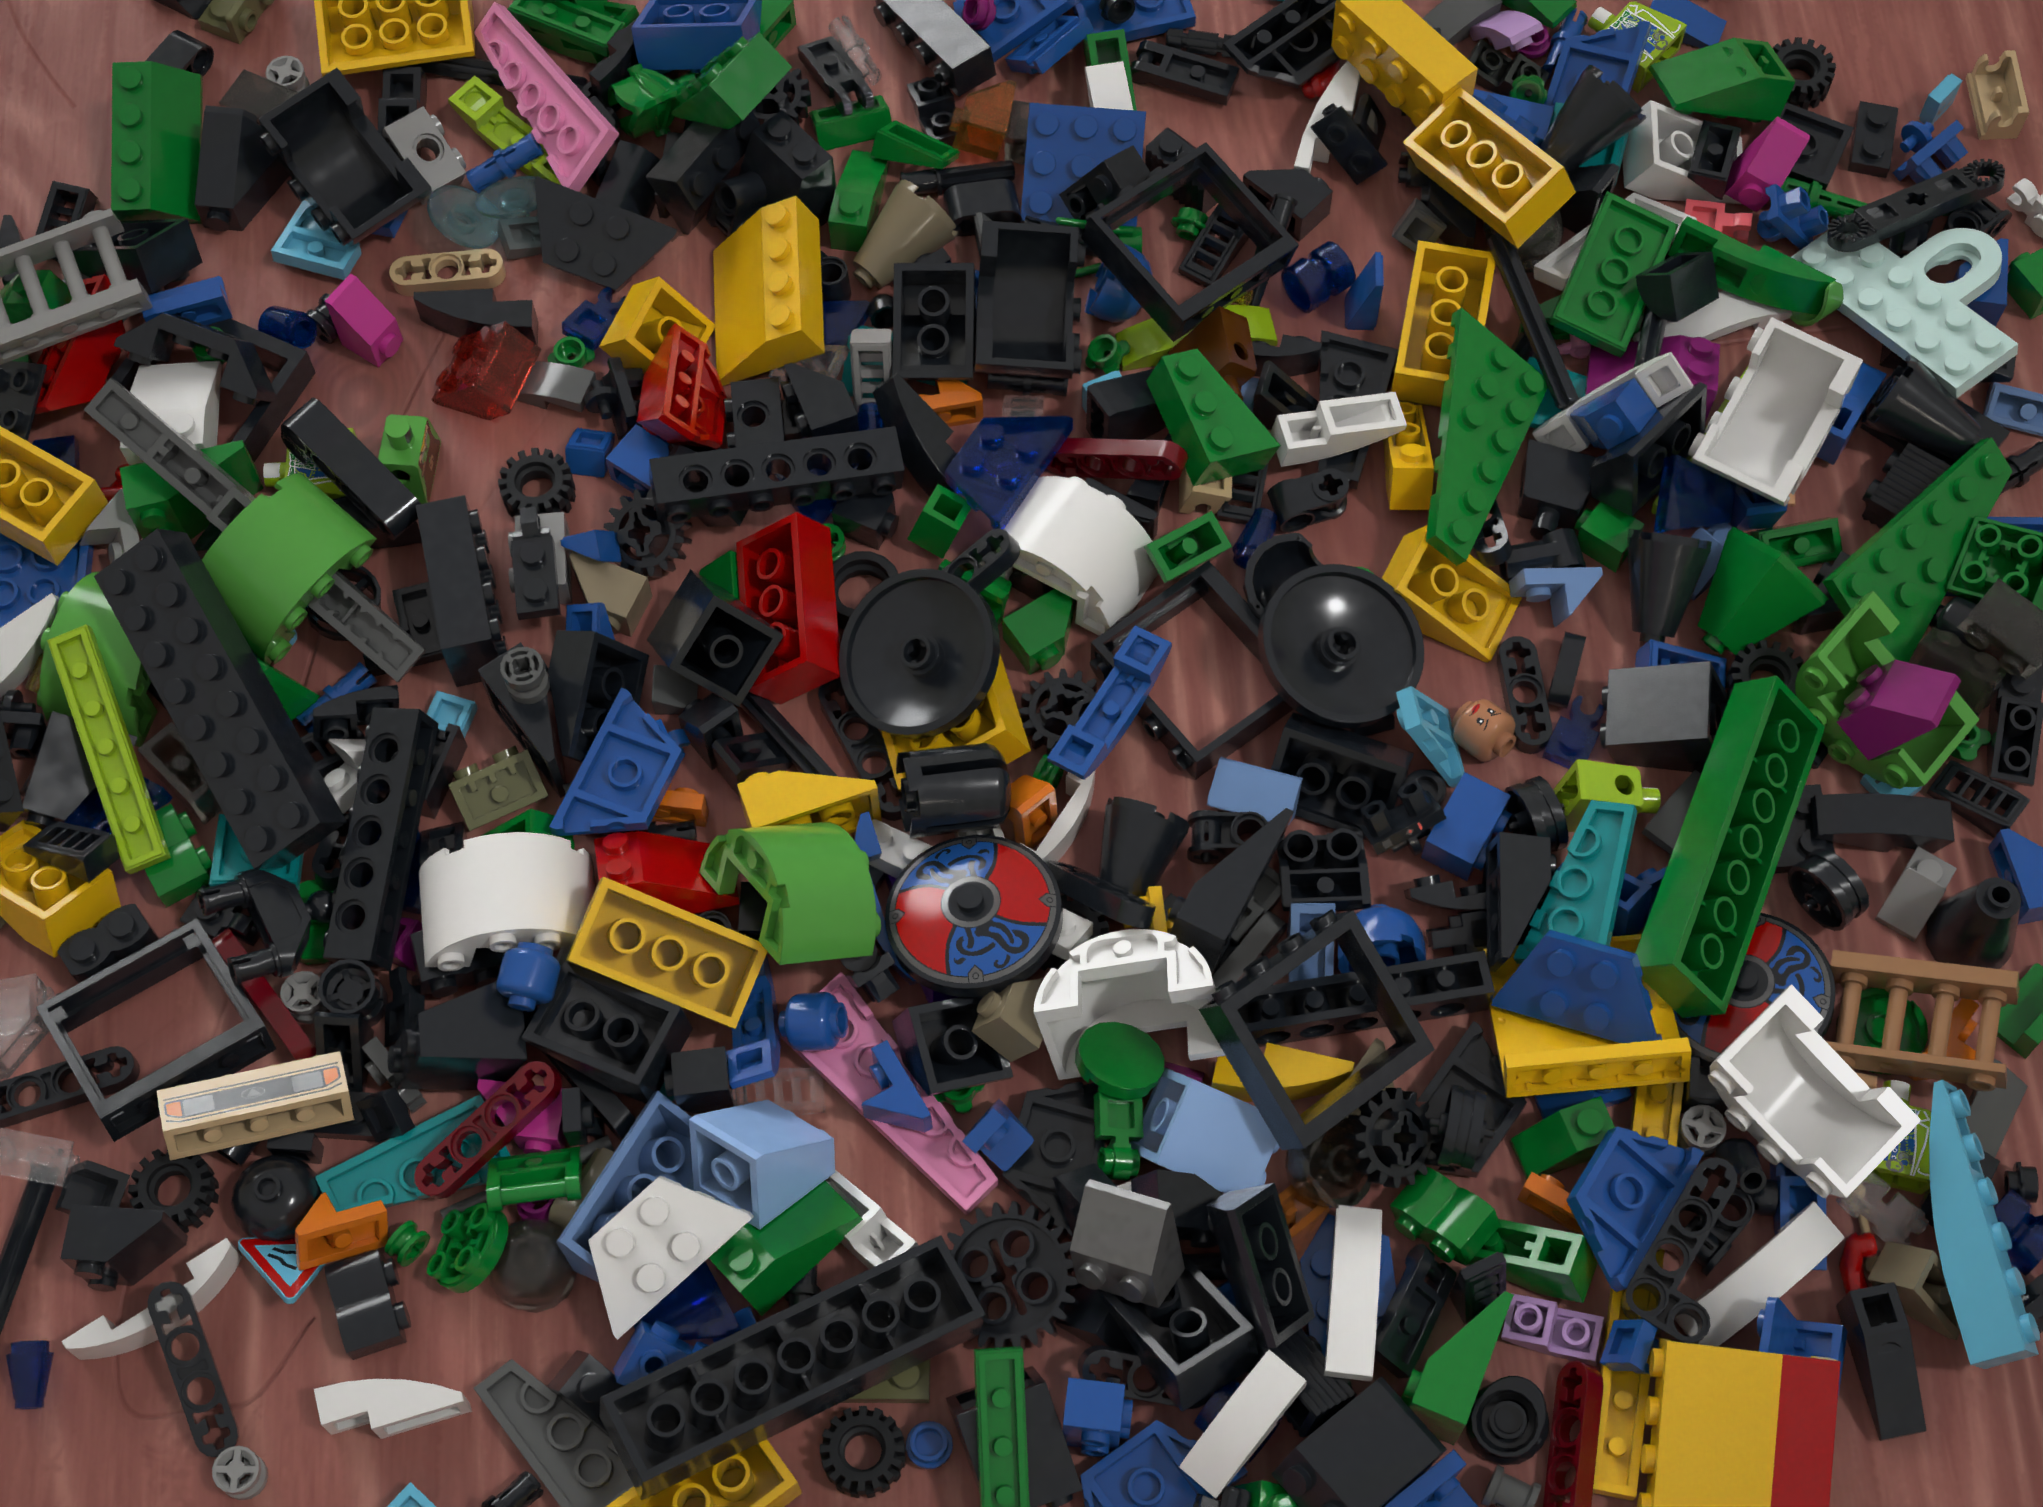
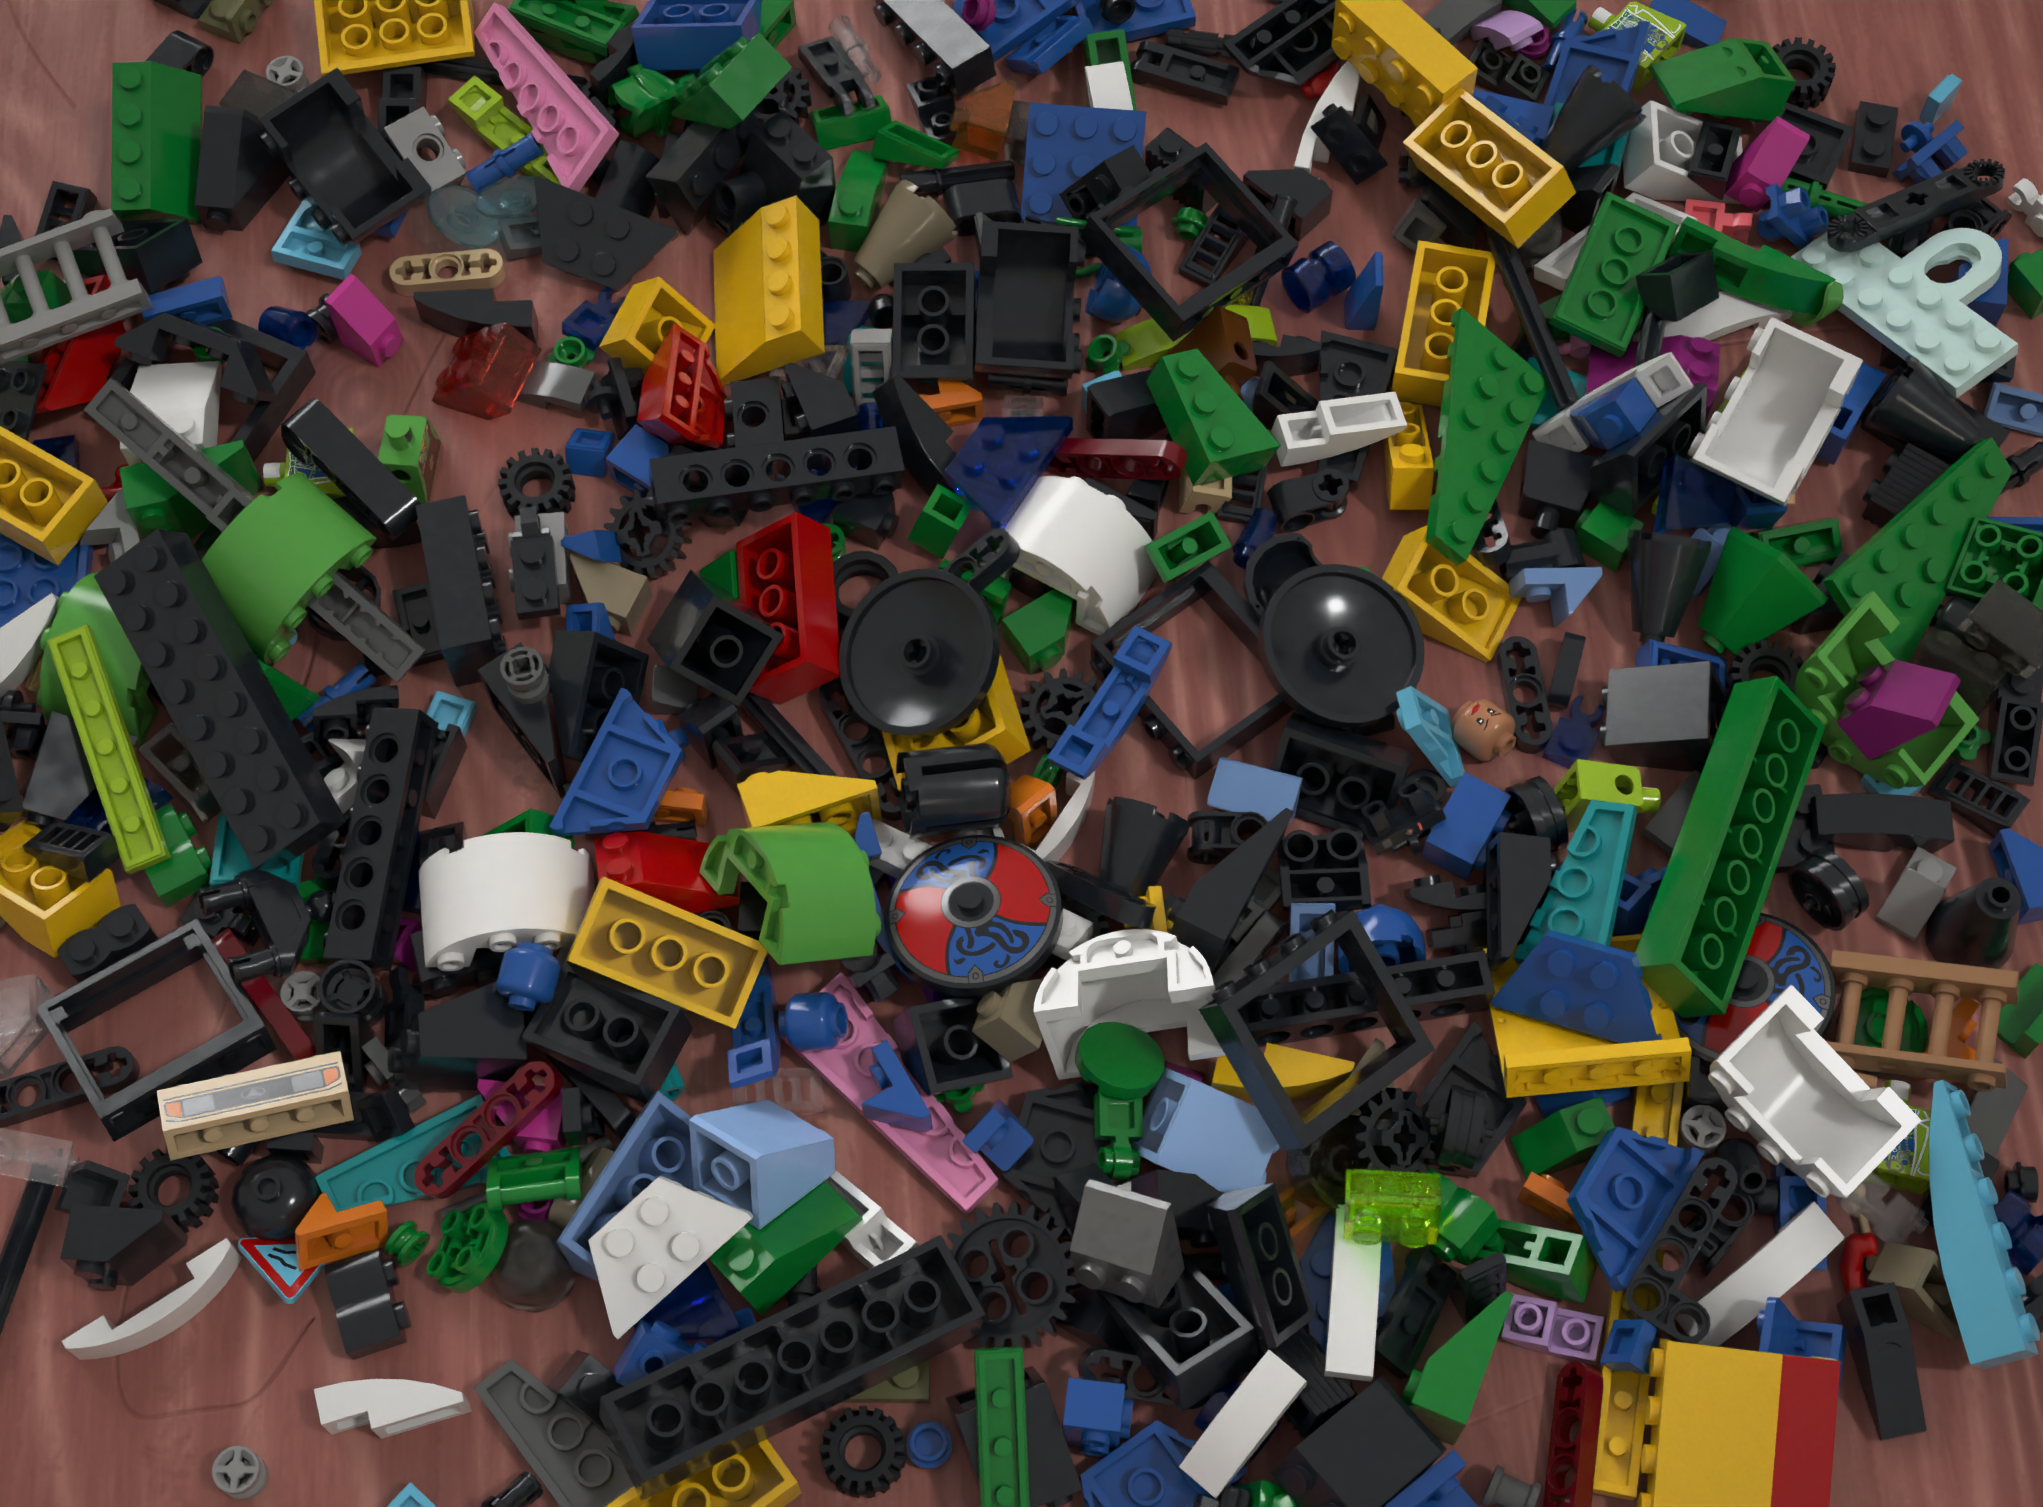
(29, 1372): clear blue cone -> none
(200, 1366): black beam -> none
(497, 788): olive bracket -> none
(700, 1080): black slope -> none
(1392, 1207): none -> clear neon green slope
(1508, 1421): black piece -> none
(1534, 83): green plate -> none
(1997, 97): tan hinge -> none

